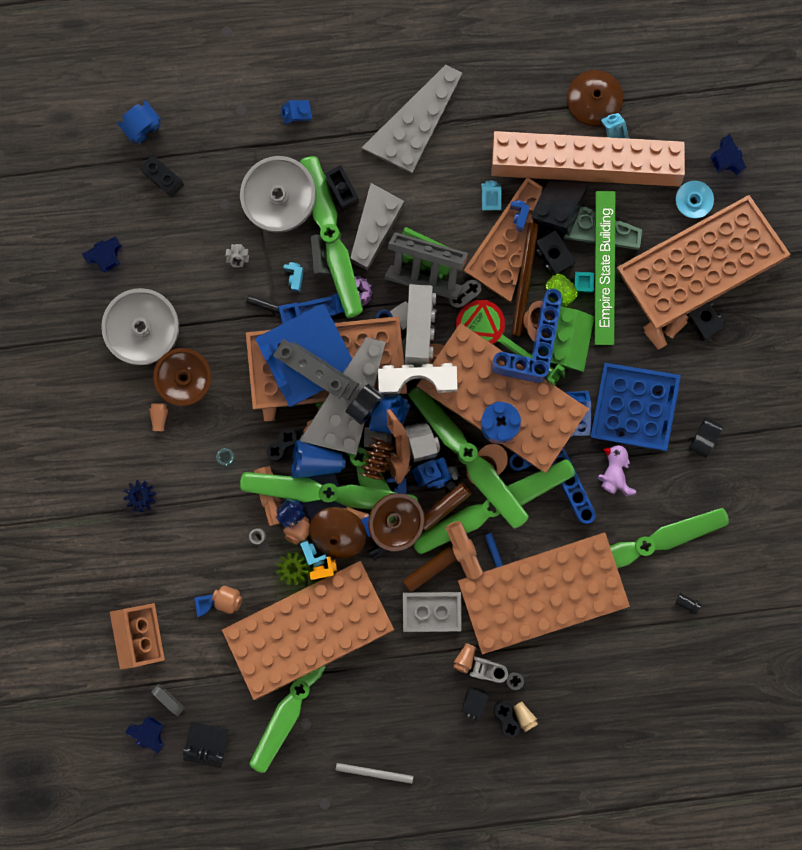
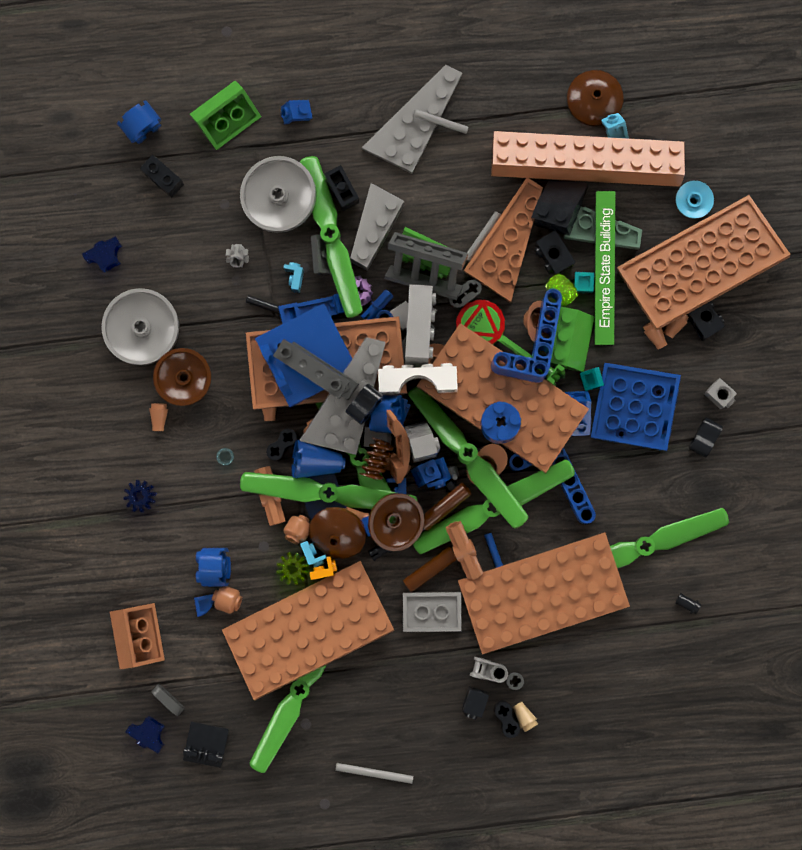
(213, 567): none -> blue brick
(225, 115): none -> bright green slope
(254, 538): light grey hinge -> none
(290, 513): clear blue head -> none
(377, 305): none -> blue axle
(440, 121): none -> light grey bar
(465, 659): nougat cone -> none
(483, 235): none -> light grey bar
(491, 195): medium azure bracket -> none
(520, 218): blue bracket -> none
(524, 281): reddish brown axle -> none
(592, 379): none -> teal plate
(614, 477): lavender animal -> none
(712, 391): none -> light grey brick
(728, 157): clear blue brick -> none

